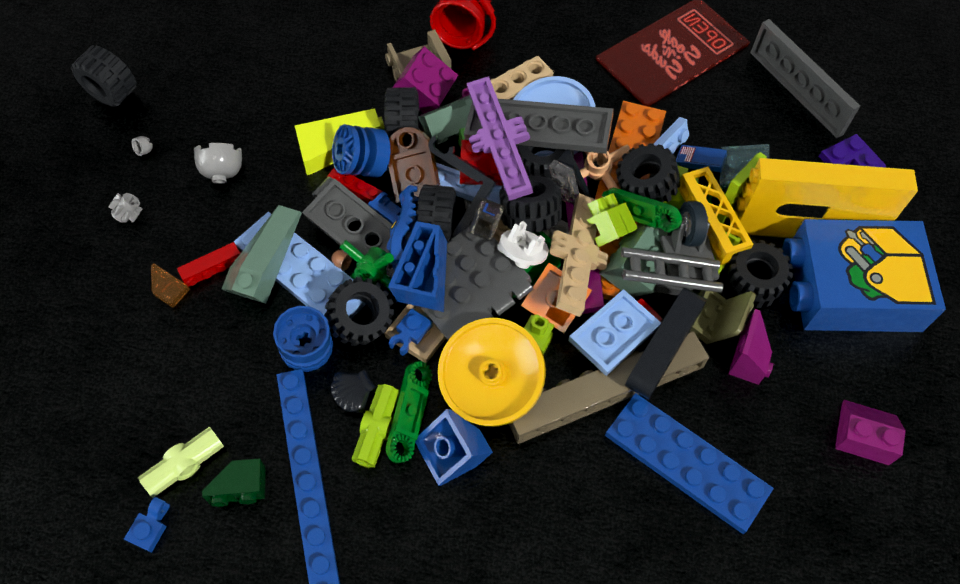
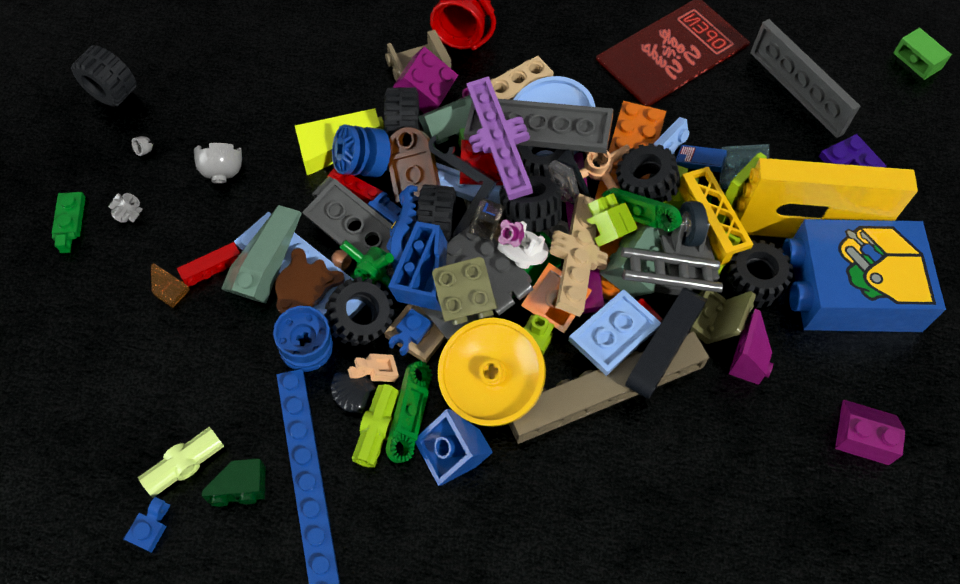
(67, 219): none -> green hinge
(304, 283): none -> reddish brown tile
(378, 366): none -> light nougat plate
(464, 290): none -> olive bracket
(517, 233): none -> magenta plate
(689, 463): blue plate -> none
(922, 53): none -> bright green brick

